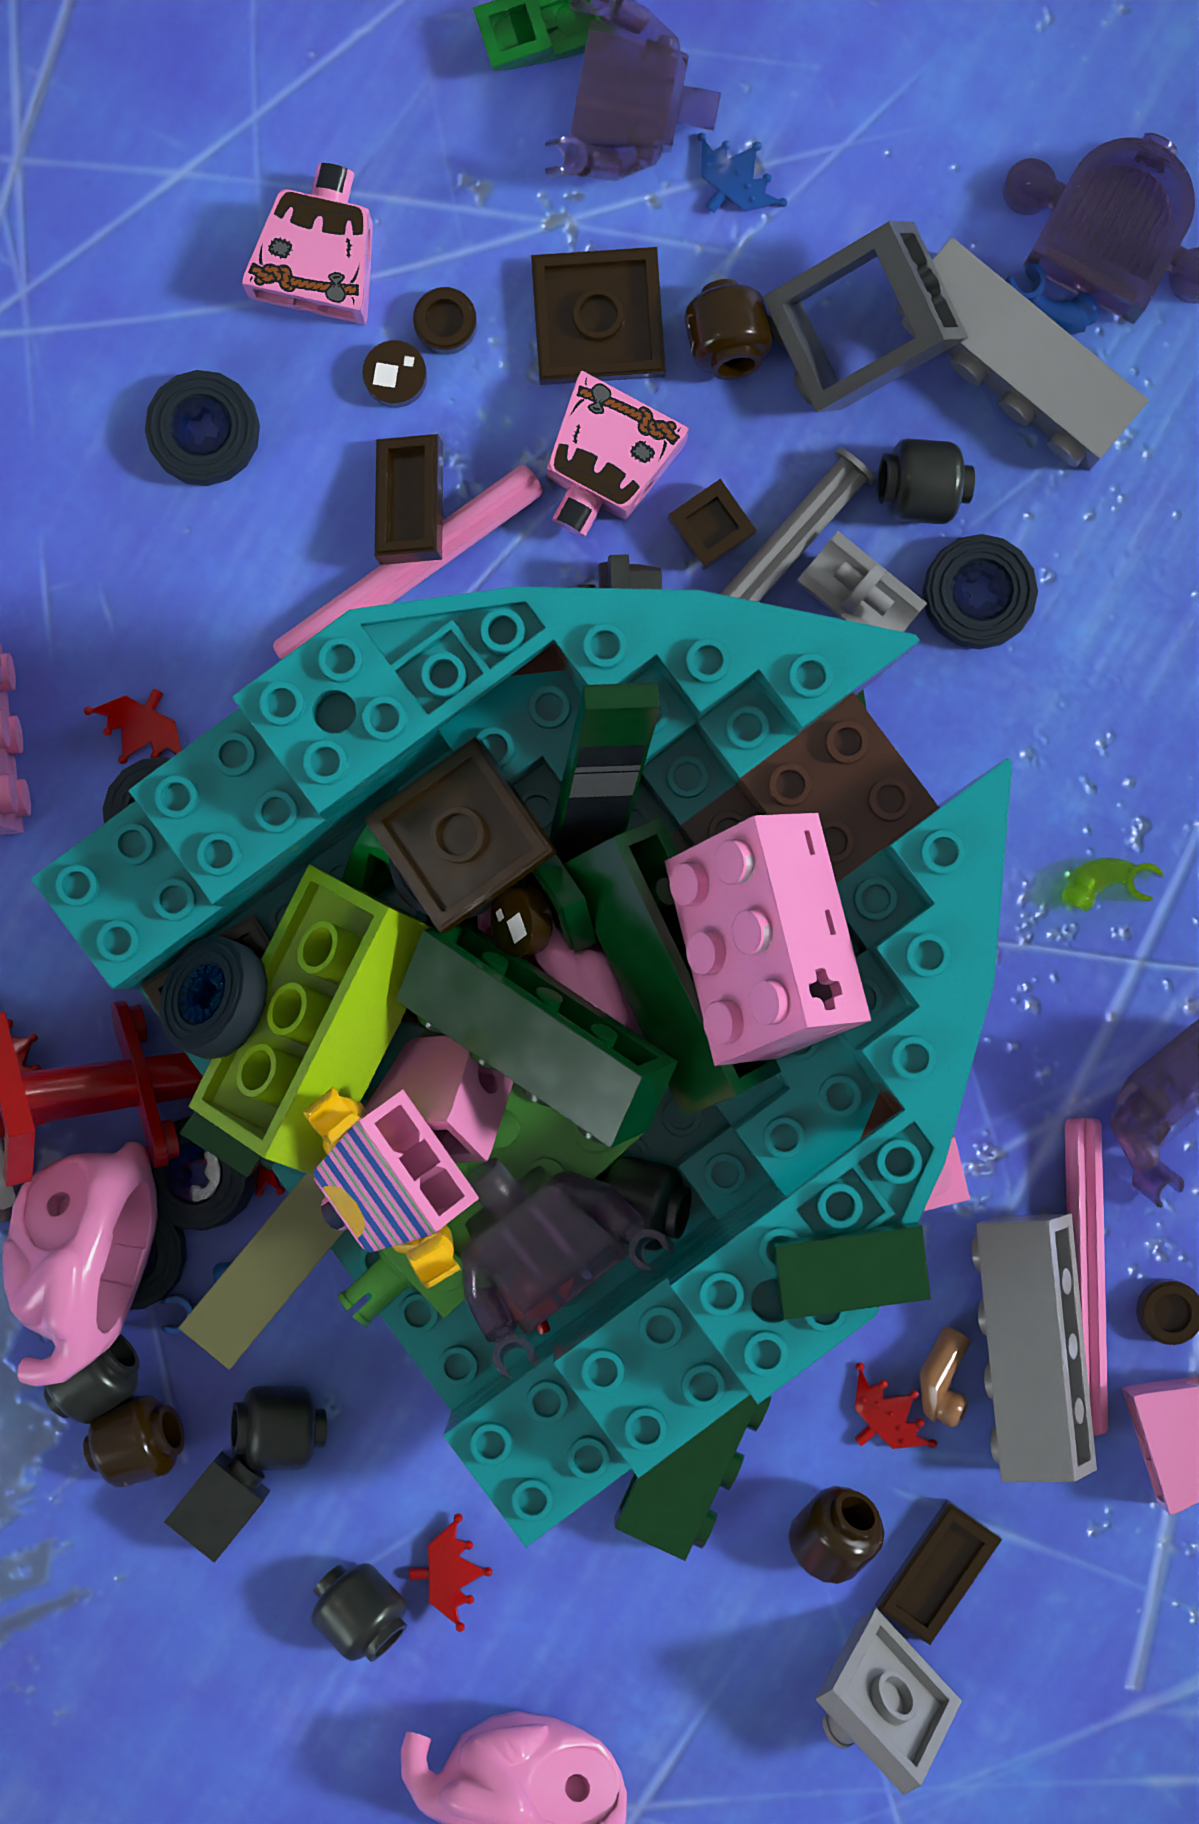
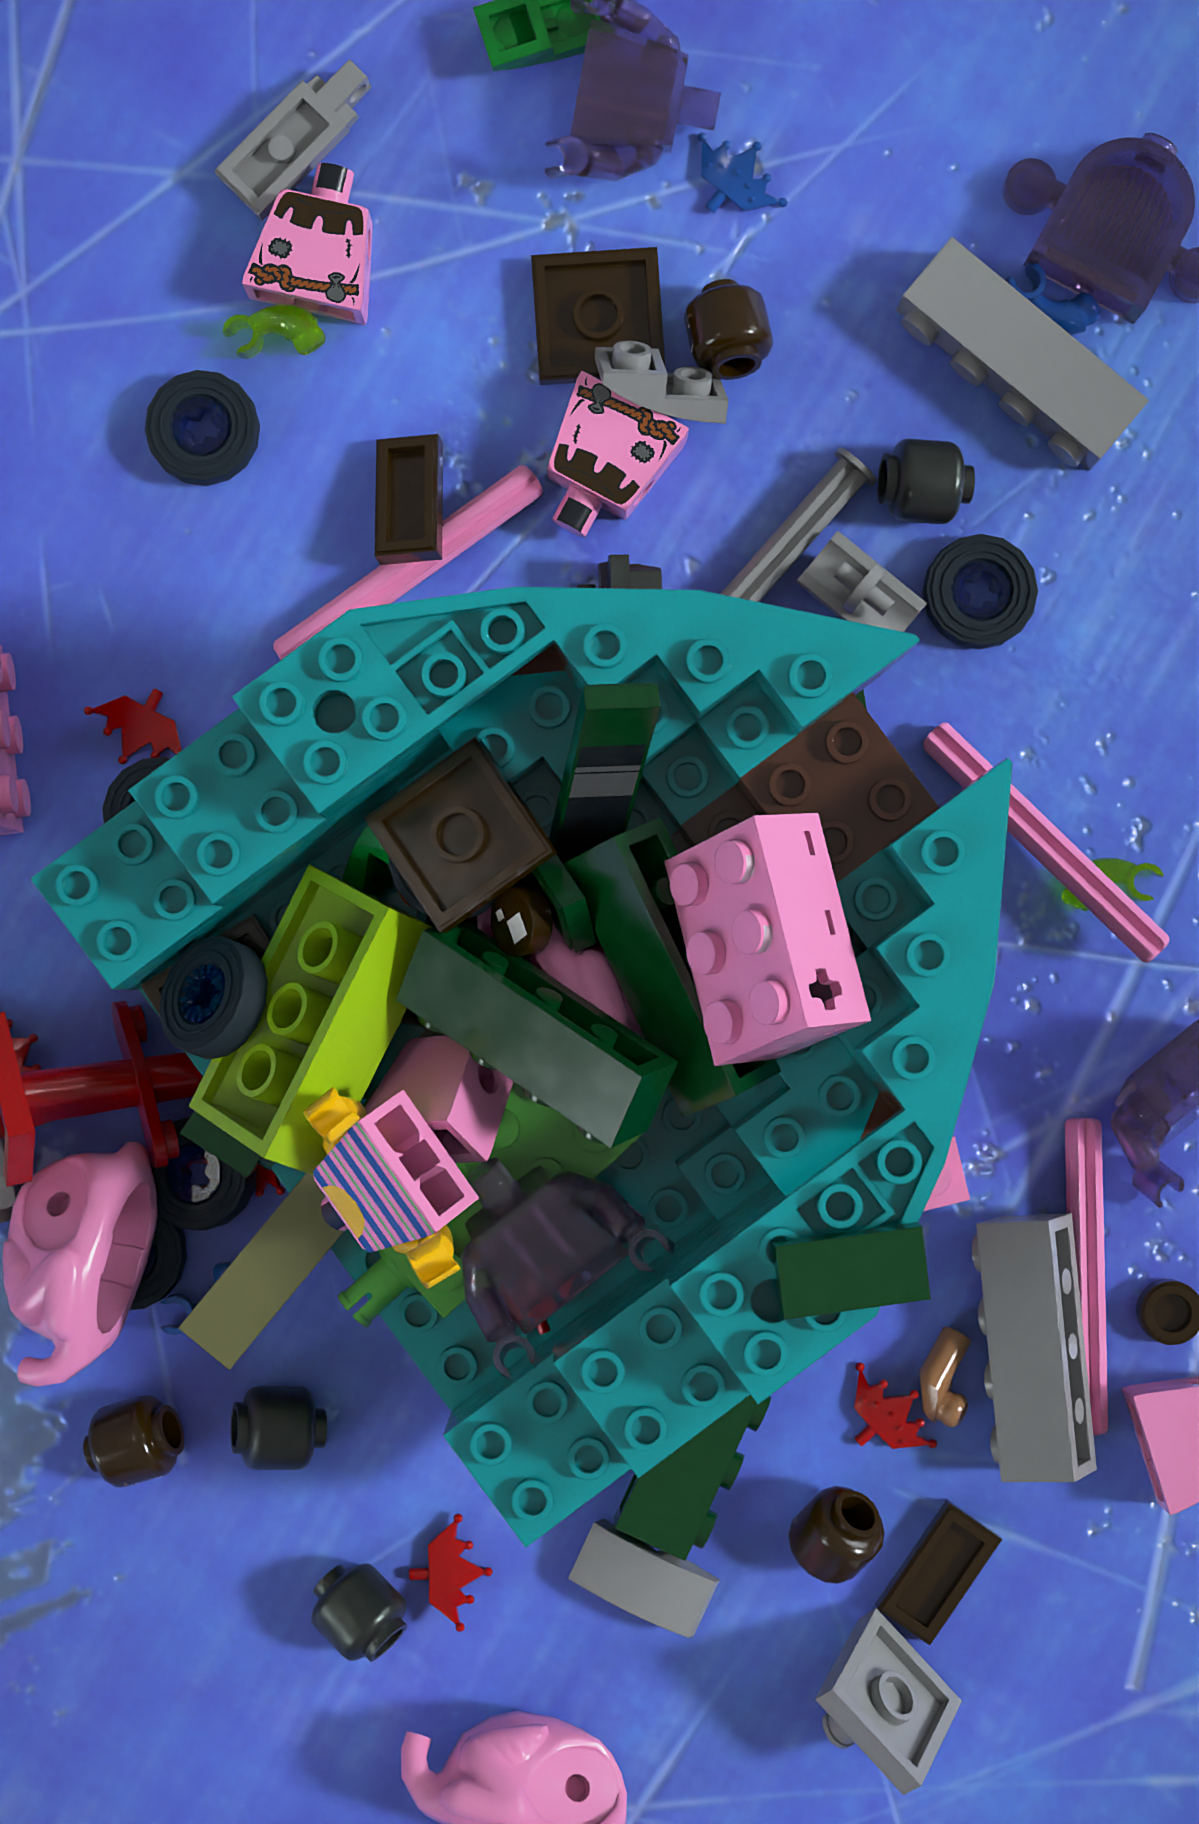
(98, 1386): pearl dark grey head -> none
(219, 1505): pearl dark grey brick -> none
(286, 320): none -> clear neon green arm
(293, 138): none -> light grey hinge
(394, 373): dark brown tile -> none
(445, 320): dark brown tile -> none
(640, 376): none -> light grey slope
(643, 1580): none -> light grey slope
(655, 1193): pearl dark grey head -> none
(711, 524): dark brown plate -> none
(917, 290): dark grey window -> none
(1054, 850): none -> bright pink axle

